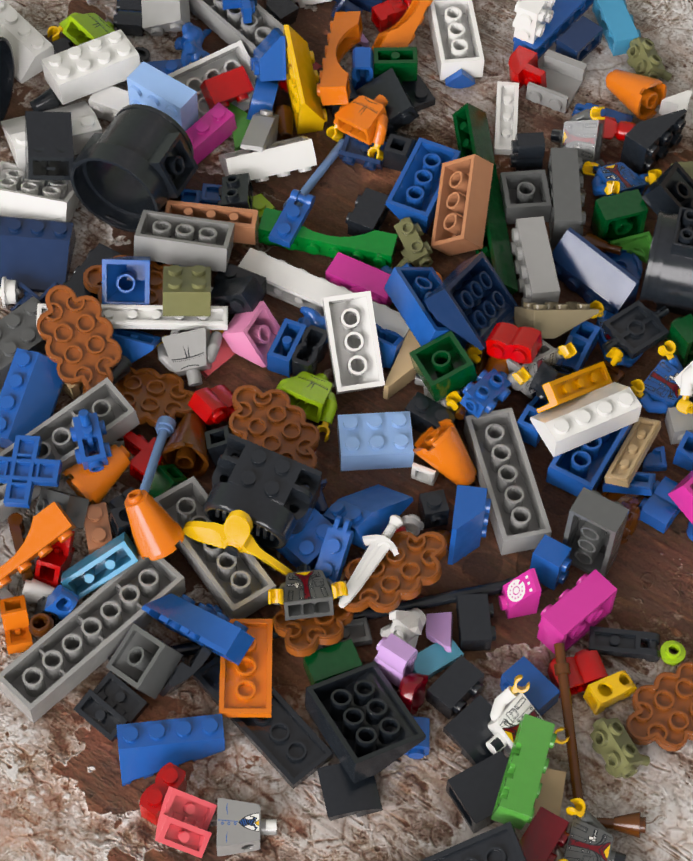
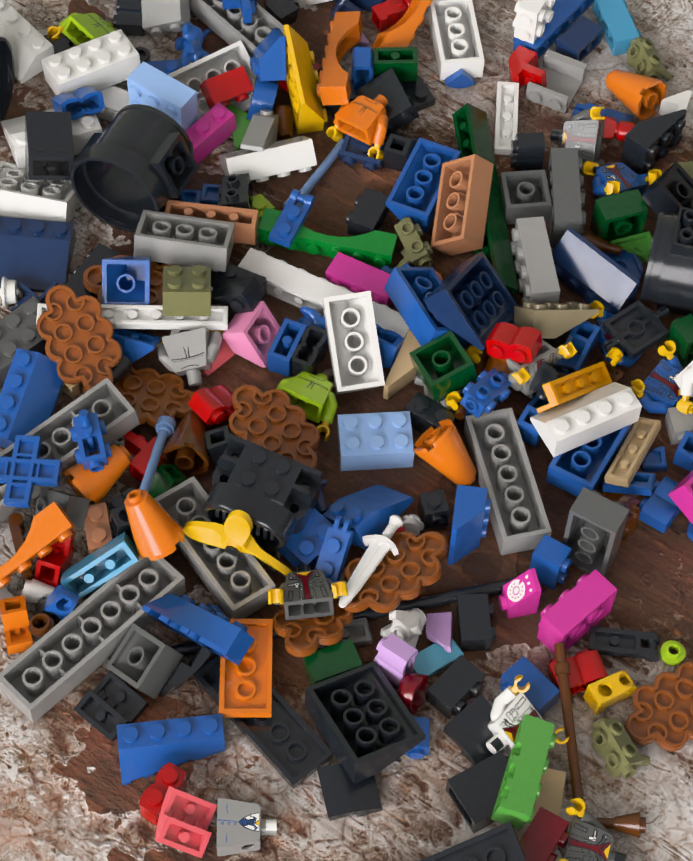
(45, 101): black cone -> none
(80, 102): none -> blue brick
(424, 474): white slope -> none

